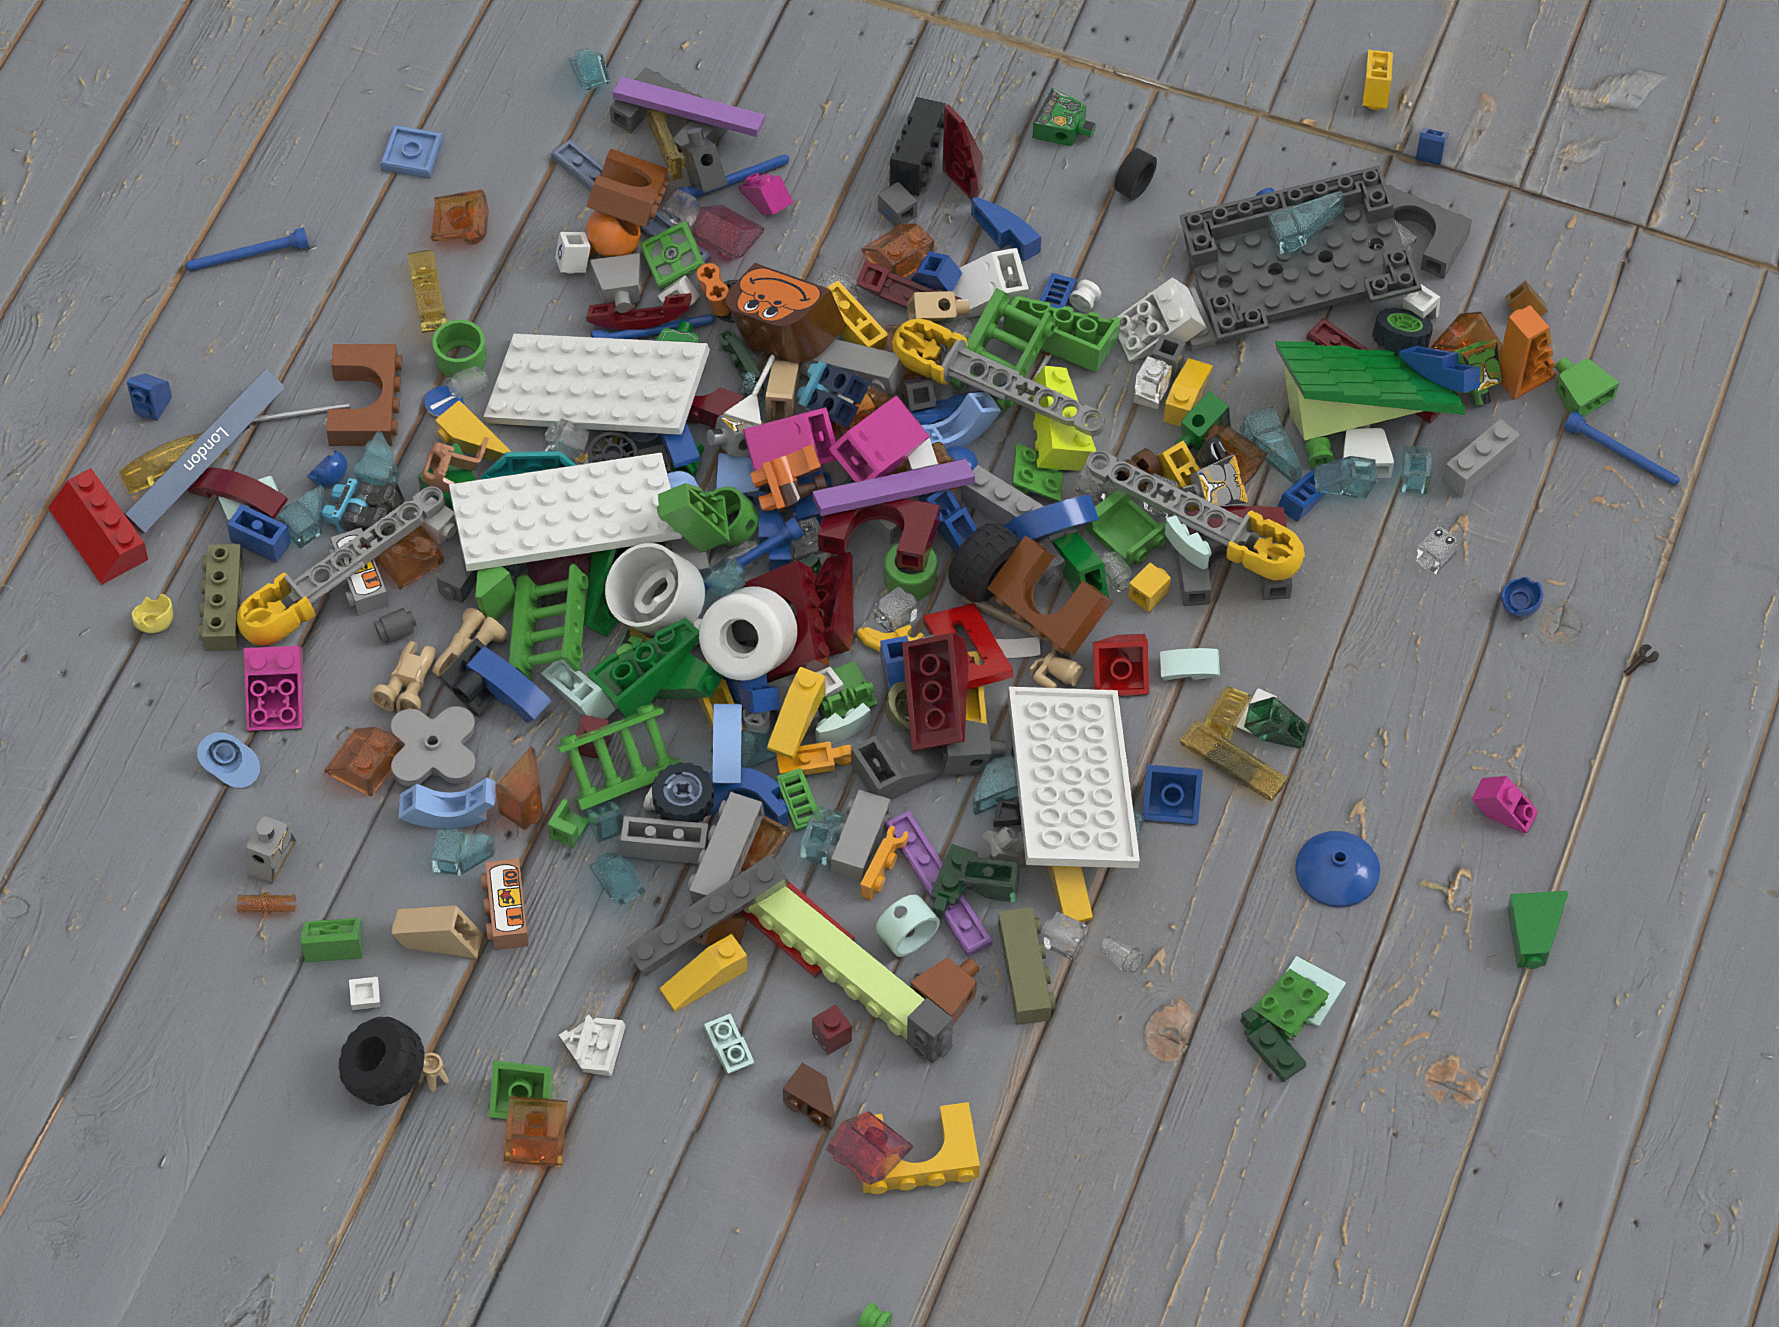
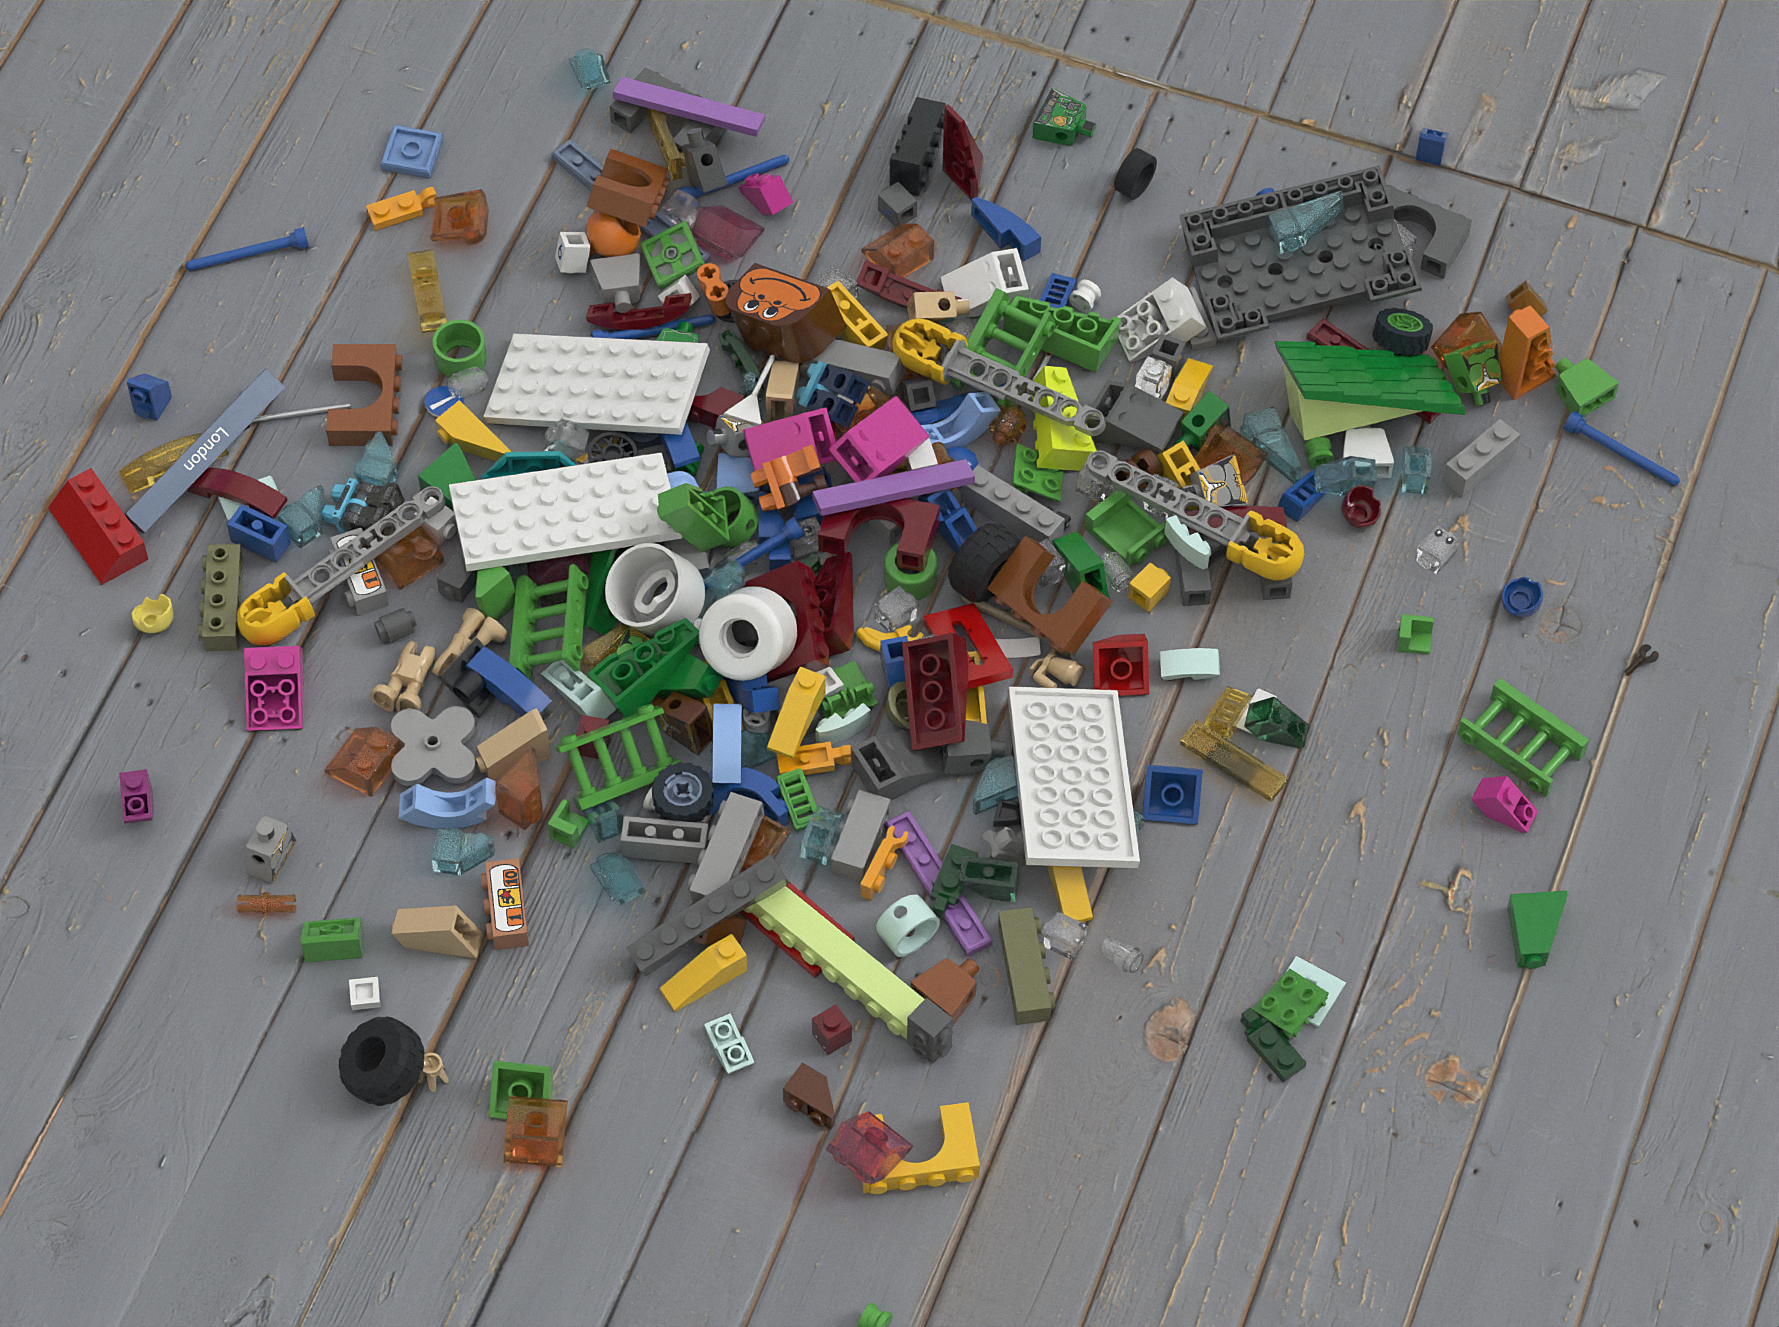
(136, 796): none -> magenta slope
(228, 759): light blue piece -> none
(329, 470): blue hair -> none
(400, 208): none -> light orange plate
(441, 456): nougat piece -> none
(507, 746): none -> tan slope
(595, 1044): white slope -> none
(603, 647): none -> clear yellow slope
(686, 721): none -> reddish brown torso
(937, 272): blue slope -> none
(1008, 425): none -> clear orange head
(1054, 518): blue arch -> none
(1134, 417): none -> dark grey slope
(1211, 452): black arm -> none
(1334, 881): blue dish -> none
(1361, 507): none -> dark red hair
(1377, 79): yellow slope -> none
(1415, 634): none -> bright green panel
(1423, 303): white panel -> none
(1442, 368): blue slope -> none
(1526, 713): none -> bright green fence

